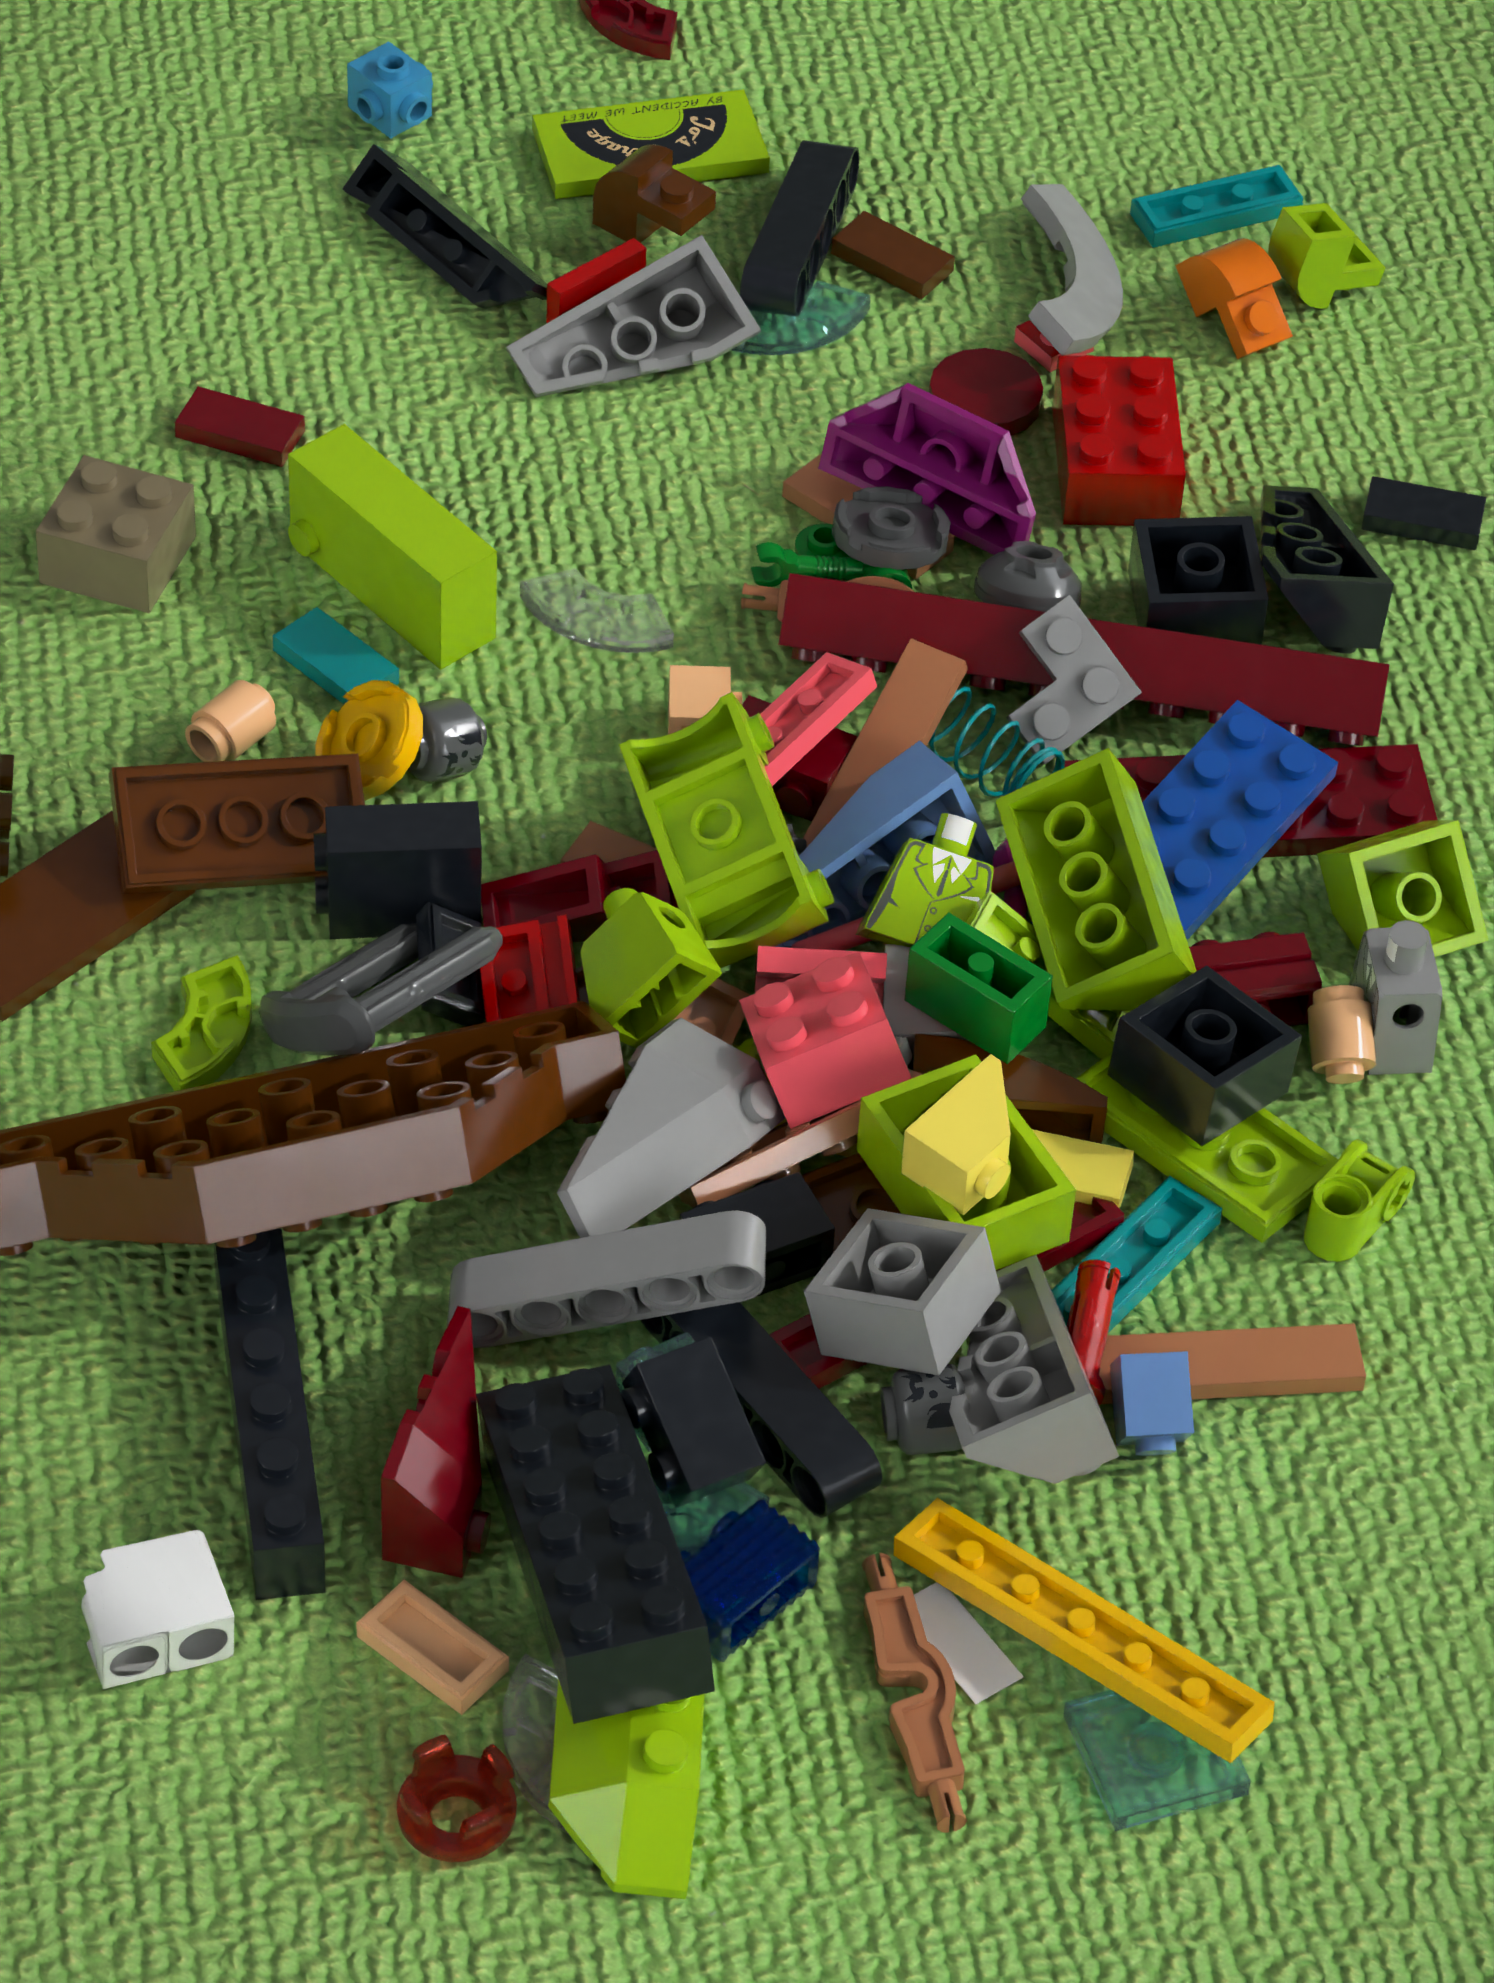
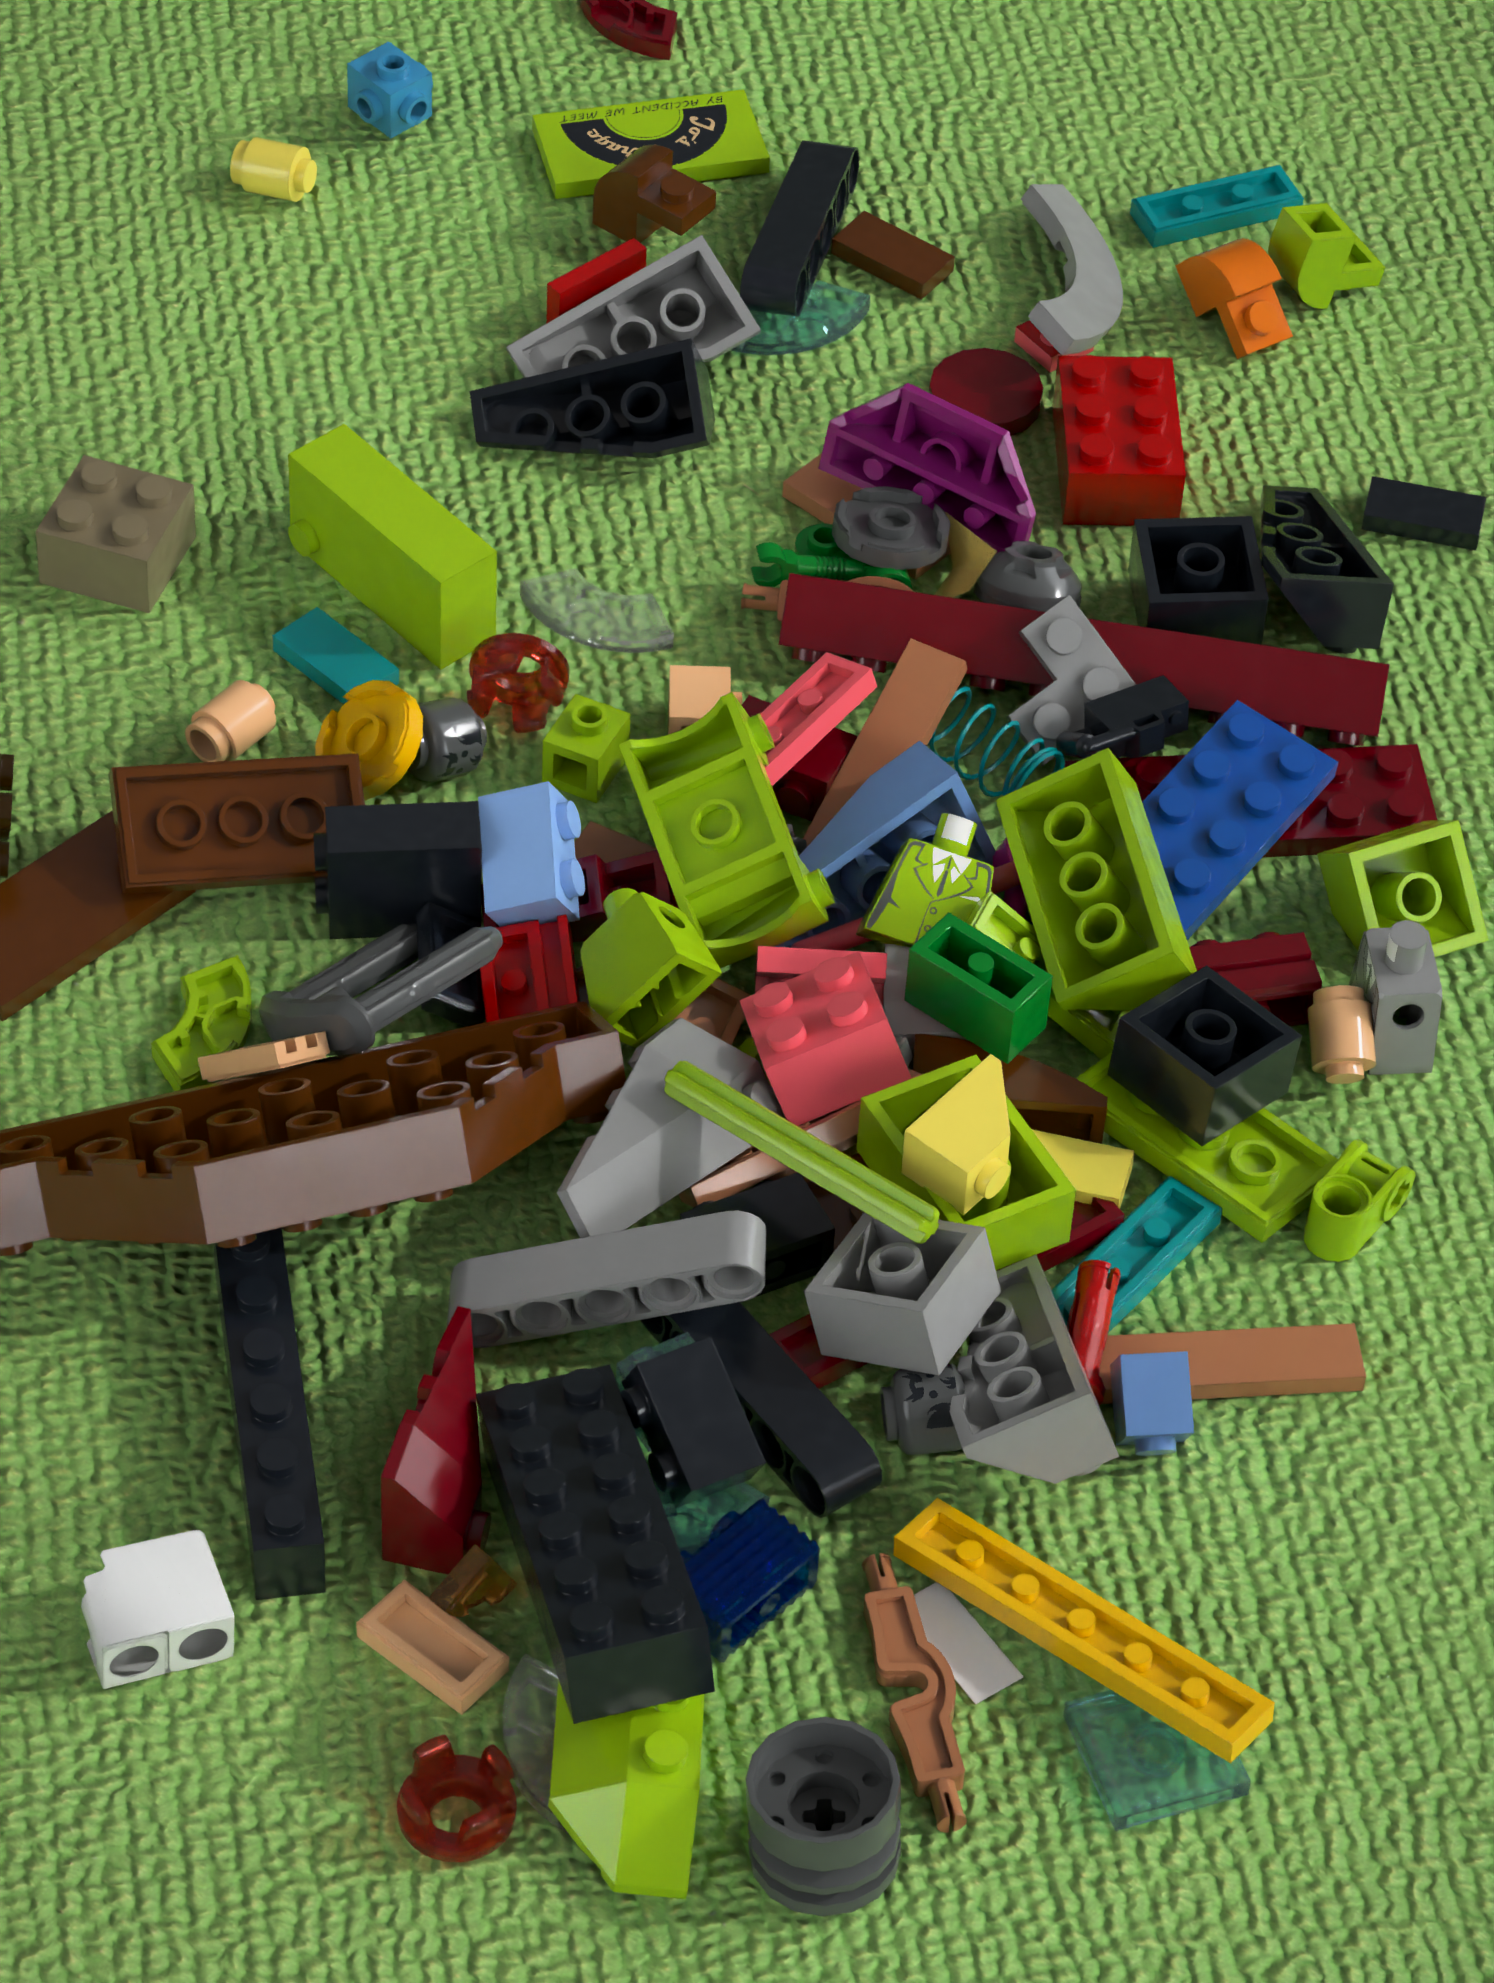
(239, 426): dark red tile -> none
(264, 1057): none -> light nougat tile
(273, 168): none -> light yellow brick
(441, 232): black wedge -> none
(471, 1583): none -> clear orange tile
(495, 677): none -> clear red piece
(530, 855): none -> light blue brick
(583, 748): none -> lime brick
(615, 406): none -> black wedge
(802, 1152): none -> lime axle
(824, 1816): none -> dark grey wheel
(969, 559): none -> clear yellow sticker
(1129, 721): none -> black piece

